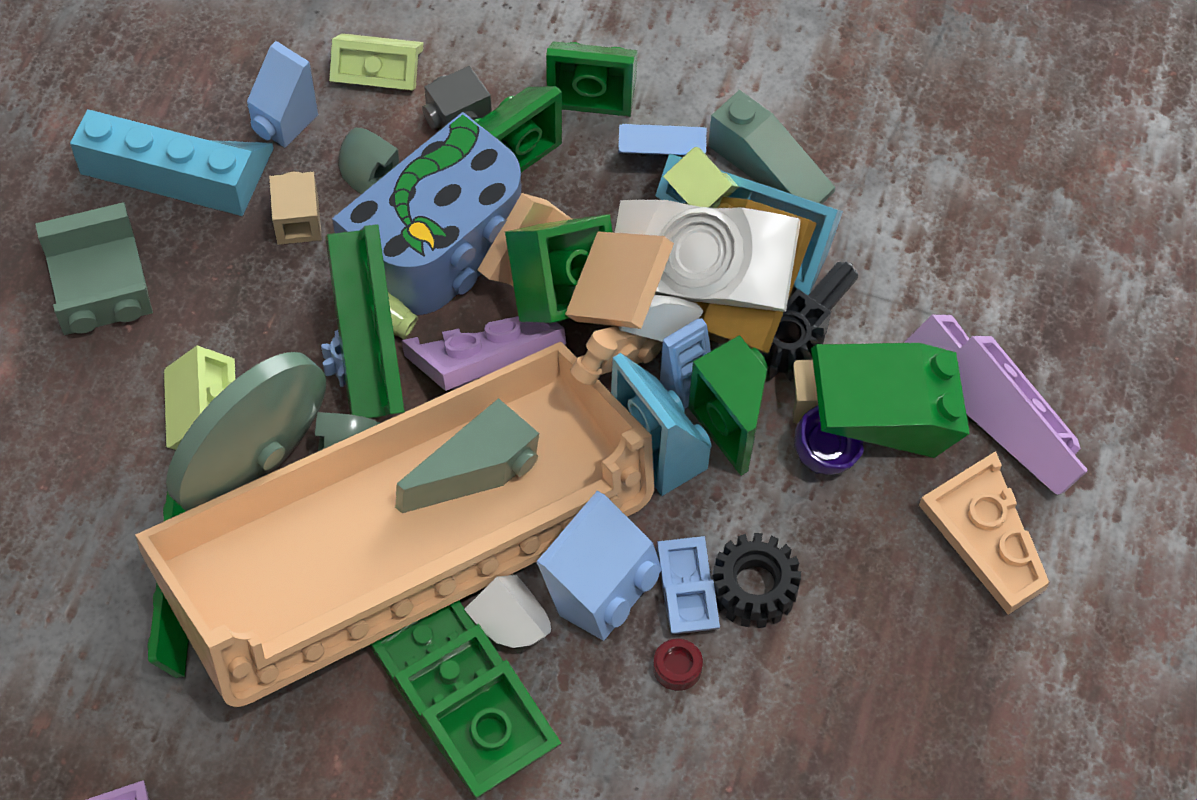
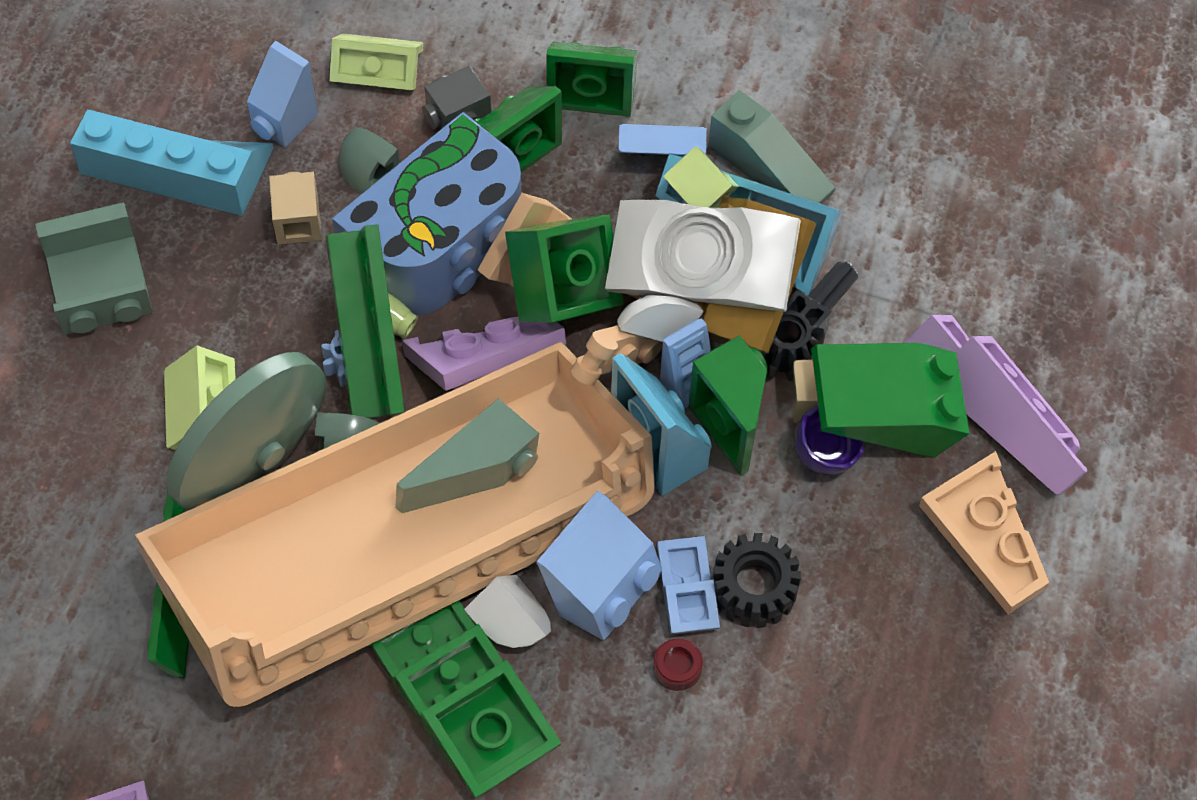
(619, 279): light nougat tile -> none

